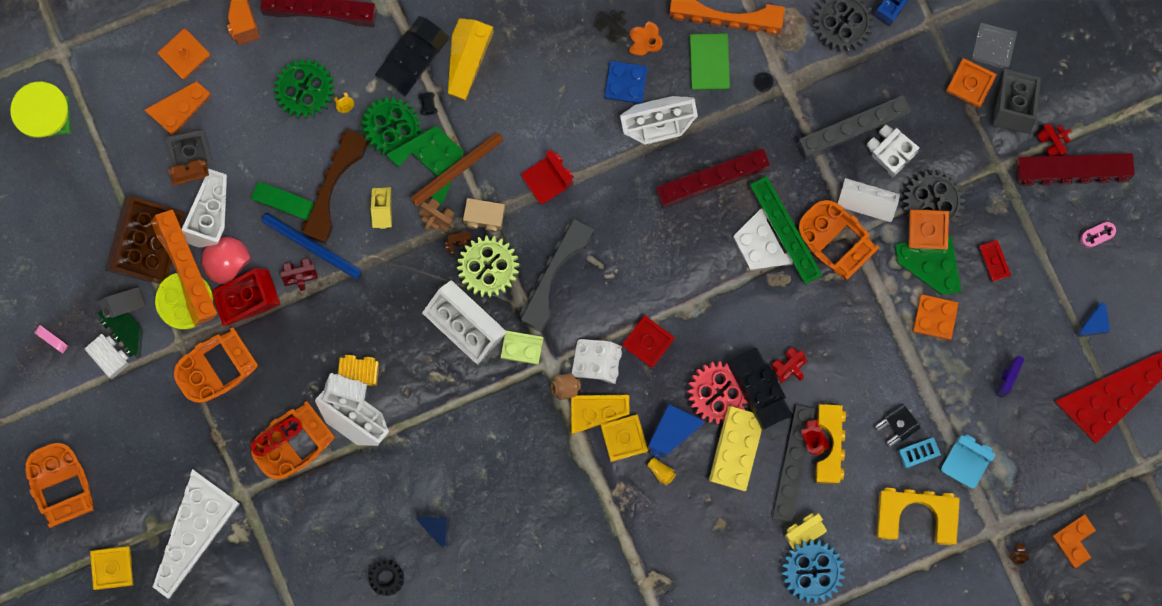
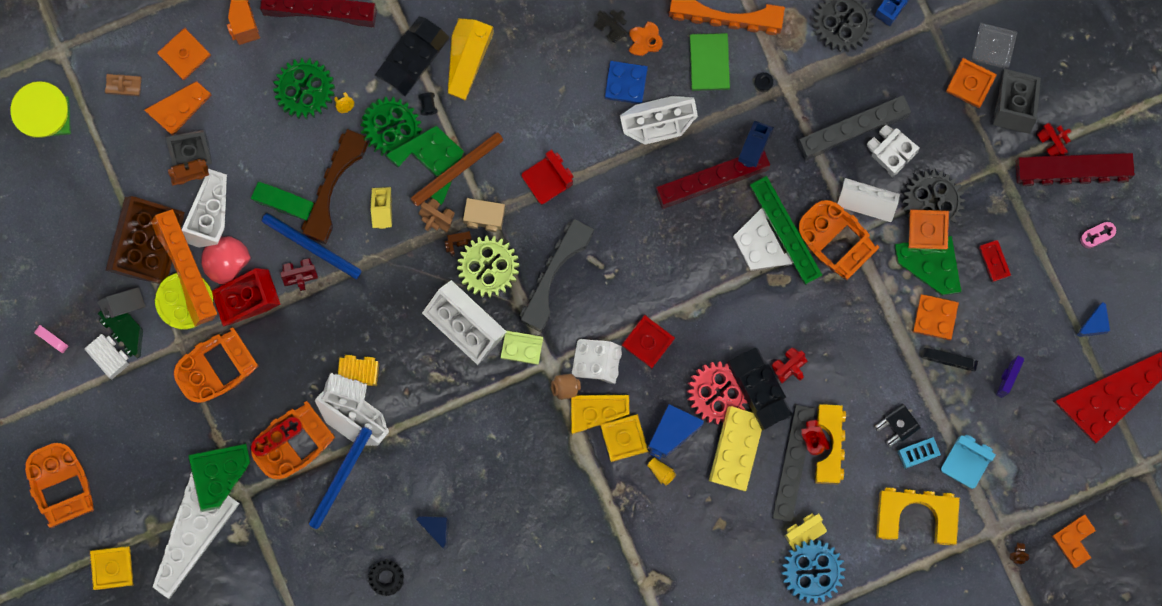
(123, 85): none -> medium nougat hips
(217, 474): none -> green plate
(340, 477): none -> blue axle
(755, 144): none -> dark blue slope
(949, 359): none -> black beam

